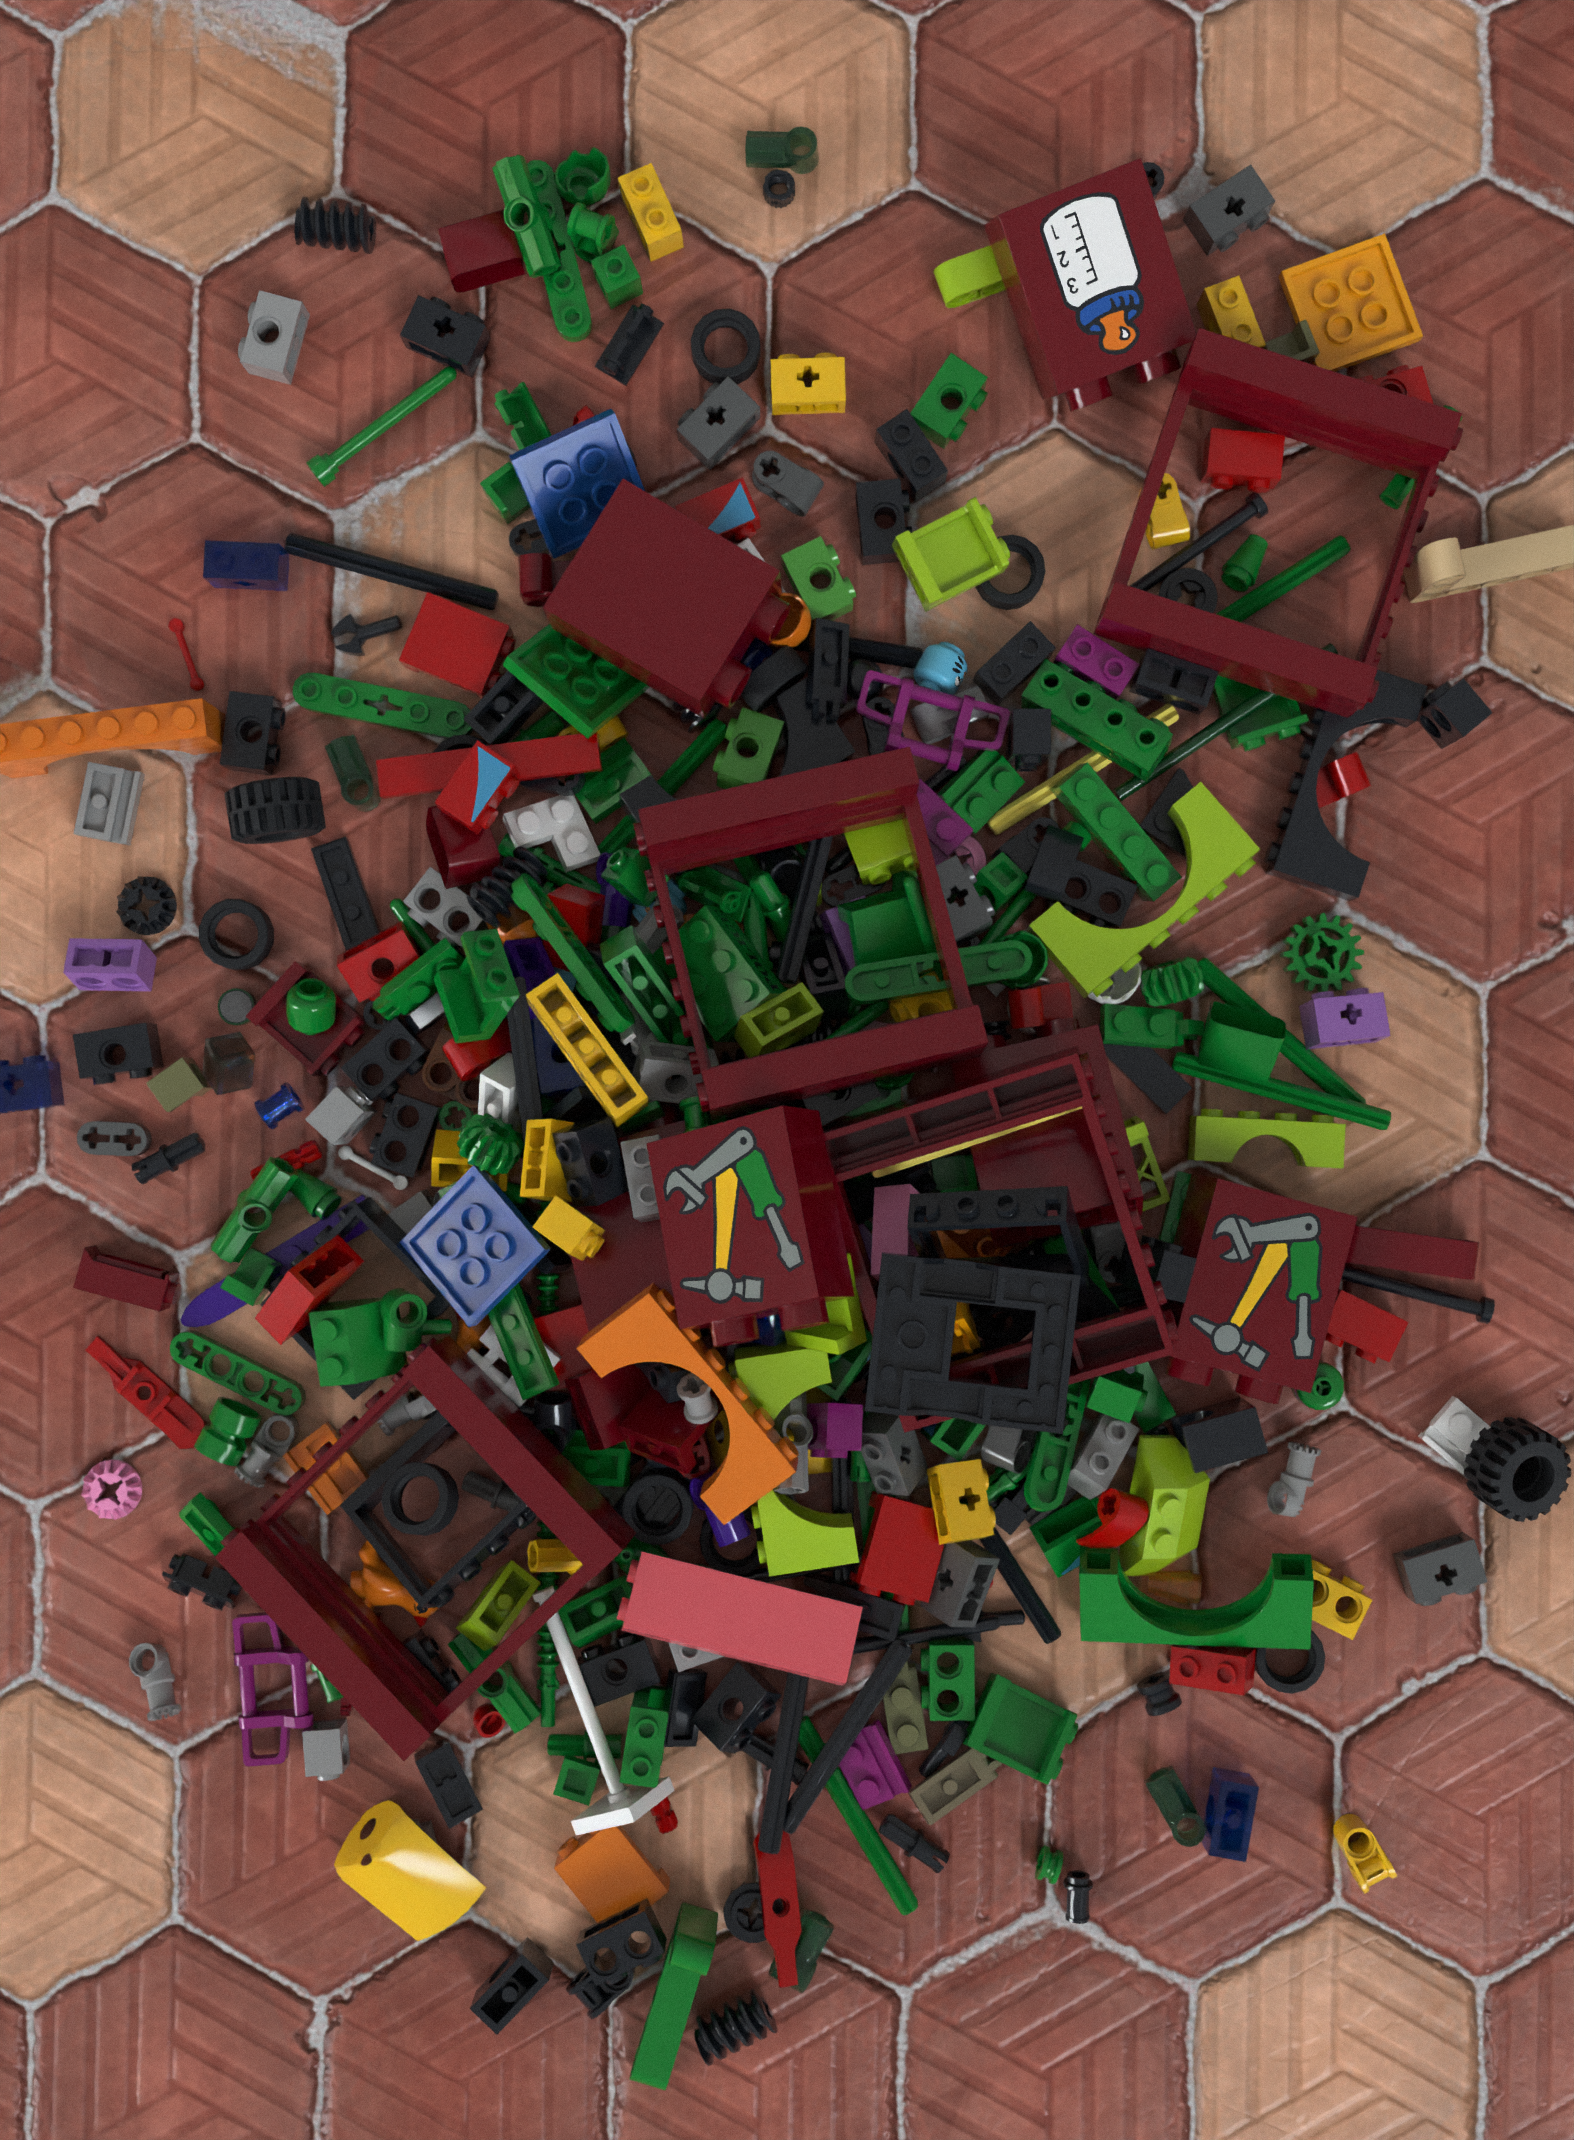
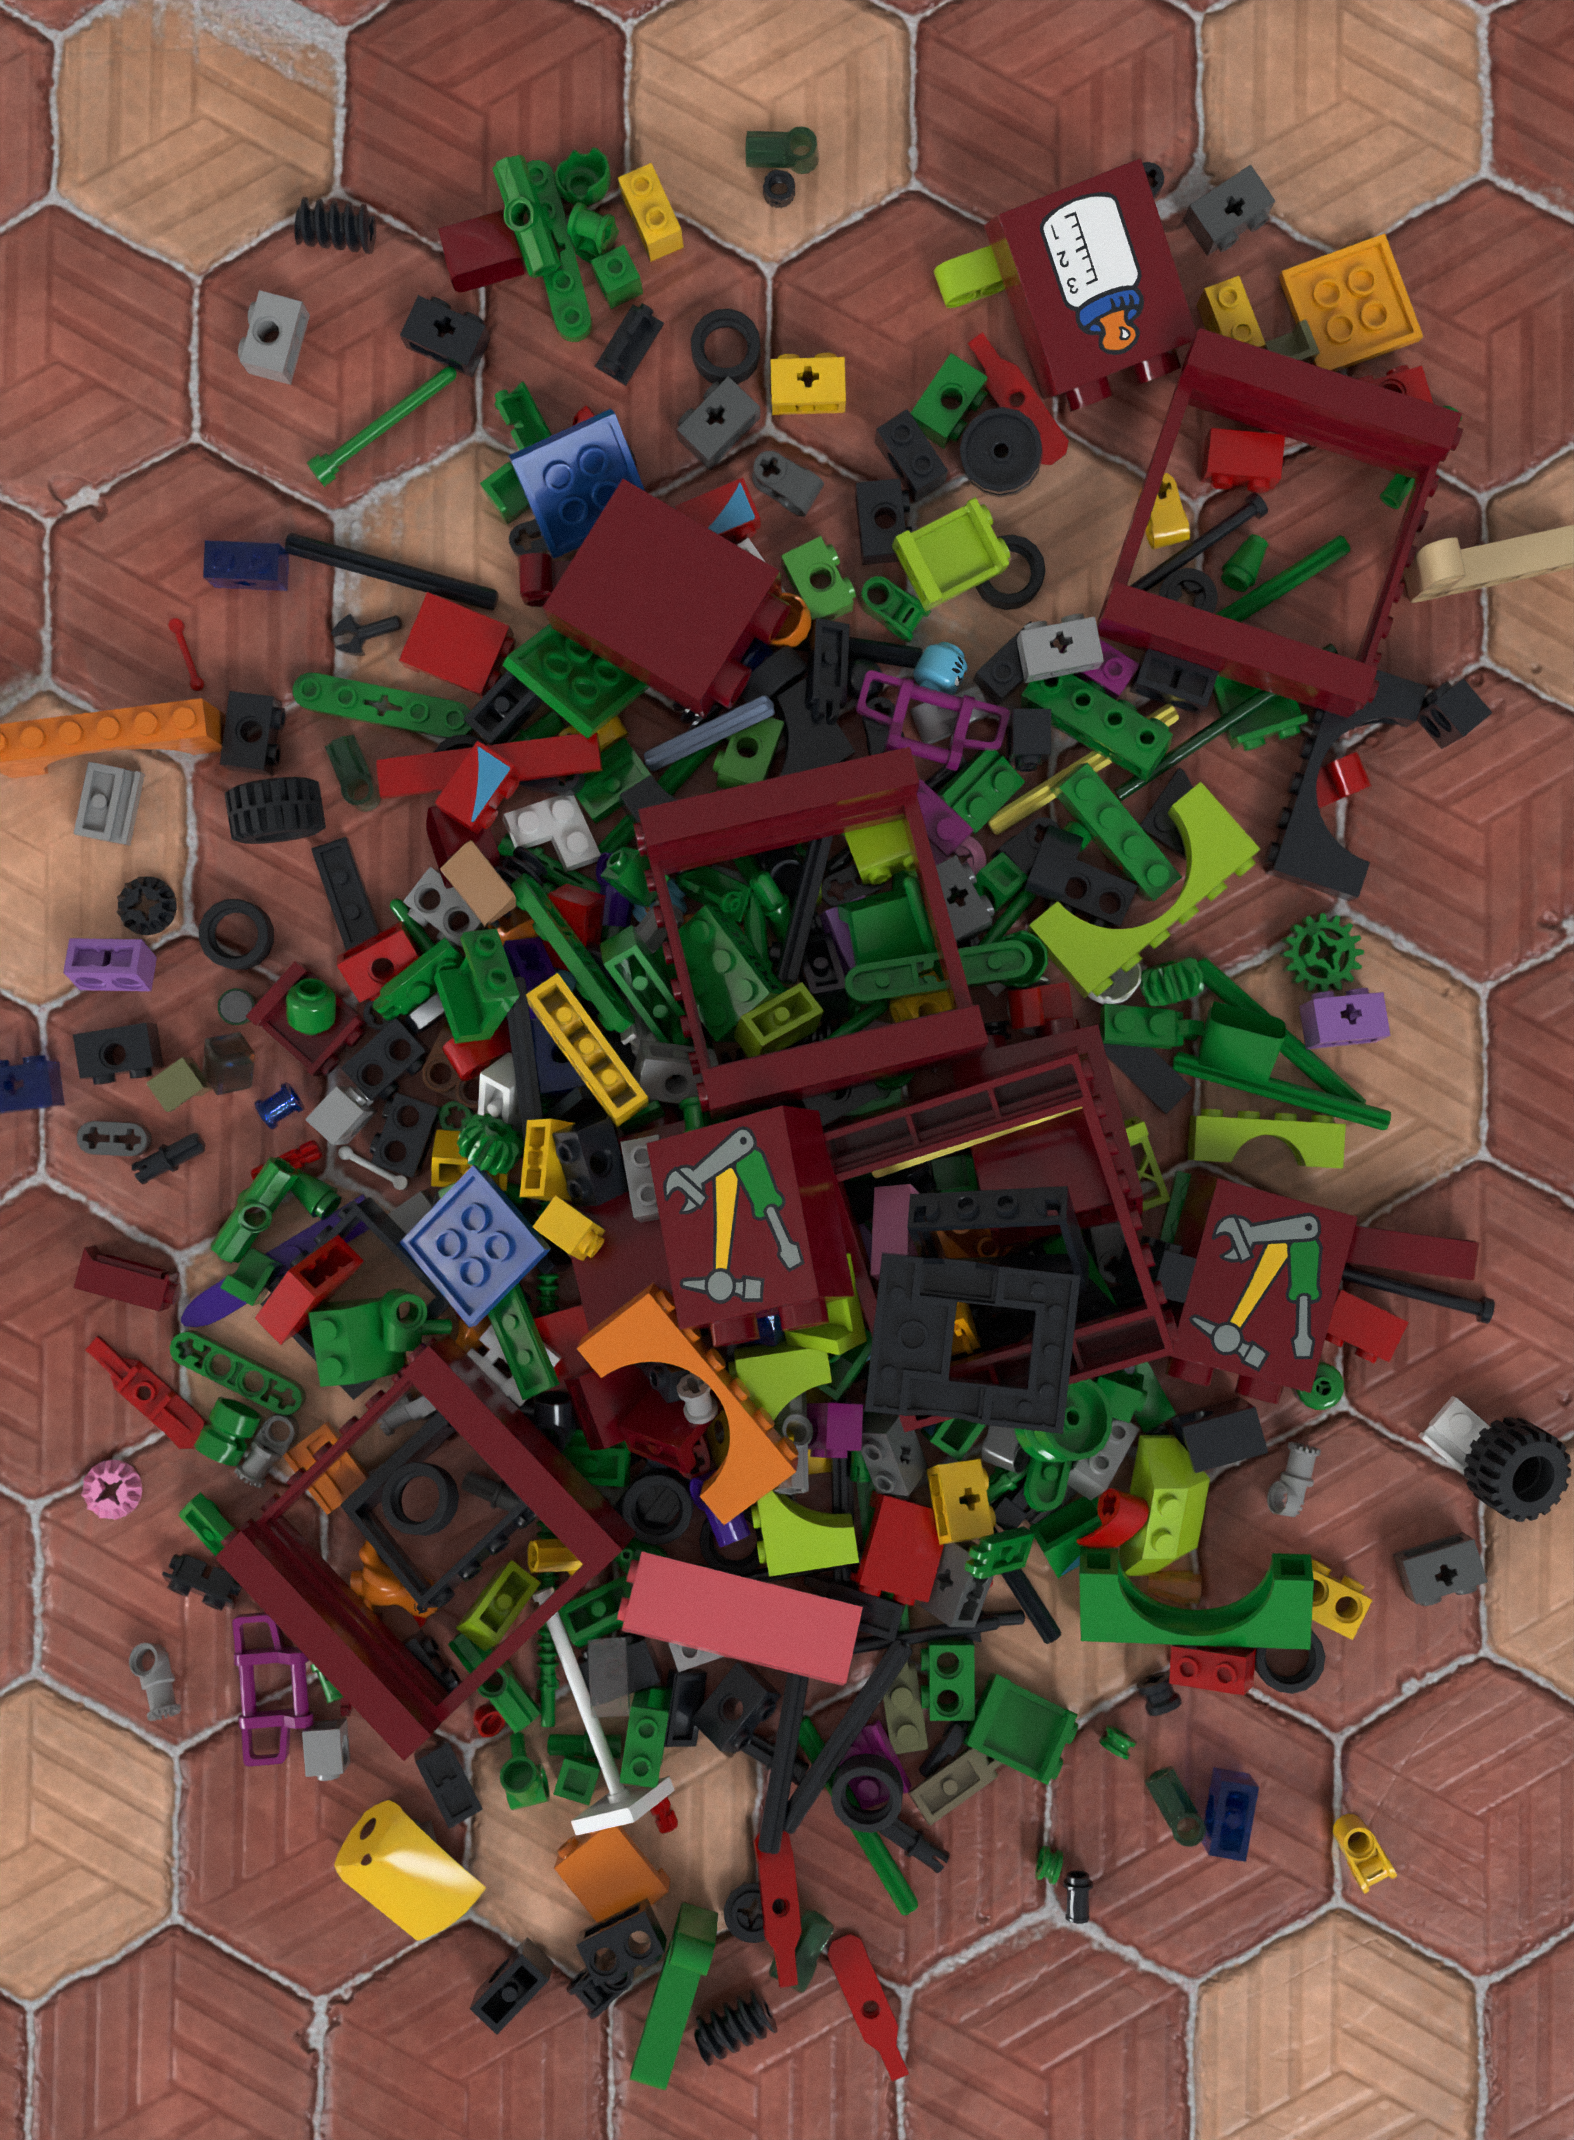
(479, 884): none -> medium nougat slope
(521, 1778): none -> green piece
(608, 1677): none -> clear tile
(709, 733): none -> sand blue axle
(861, 1819): none -> black tyre
(861, 1985): none -> red piece
(895, 609): none -> green piece
(1000, 1553): none -> green hinge
(1001, 475): none -> black wheel
(1007, 379): none -> red piece
(1043, 662): none -> light grey brick
(1084, 1432): none -> green wheel
(1117, 1742): none -> green bush

